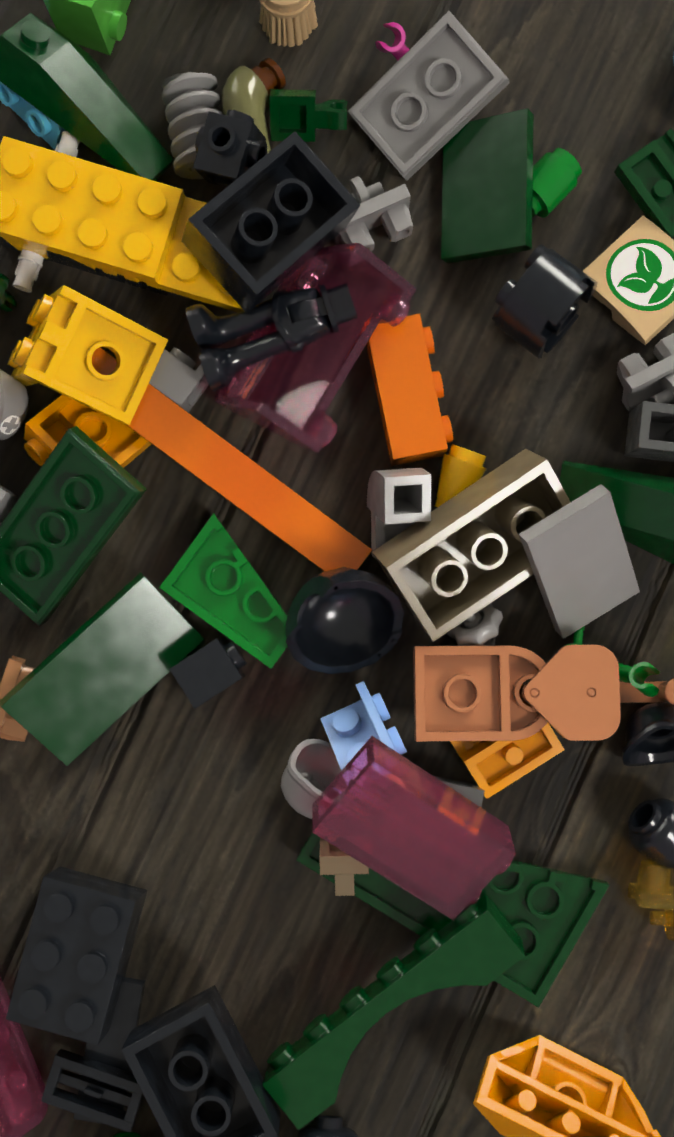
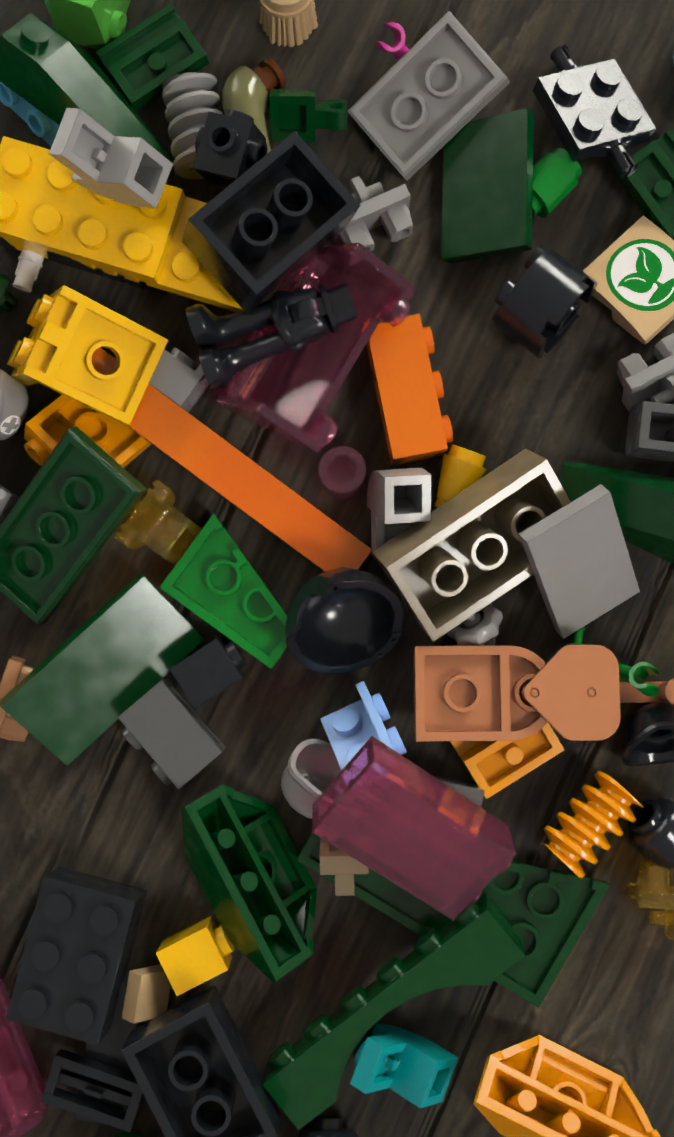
(108, 164): none -> light grey brick
(146, 994): none -> tan tile
(150, 54): none -> dark green plate
(158, 525): none -> clear yellow piece
(170, 734): none -> dark grey brick
(195, 955): none -> yellow brick
(251, 878): none -> dark green wedge
(342, 472): none -> clear pink brick
(404, 1064): none -> teal brick
(591, 822): none -> light orange piece
(594, 110): none -> plate

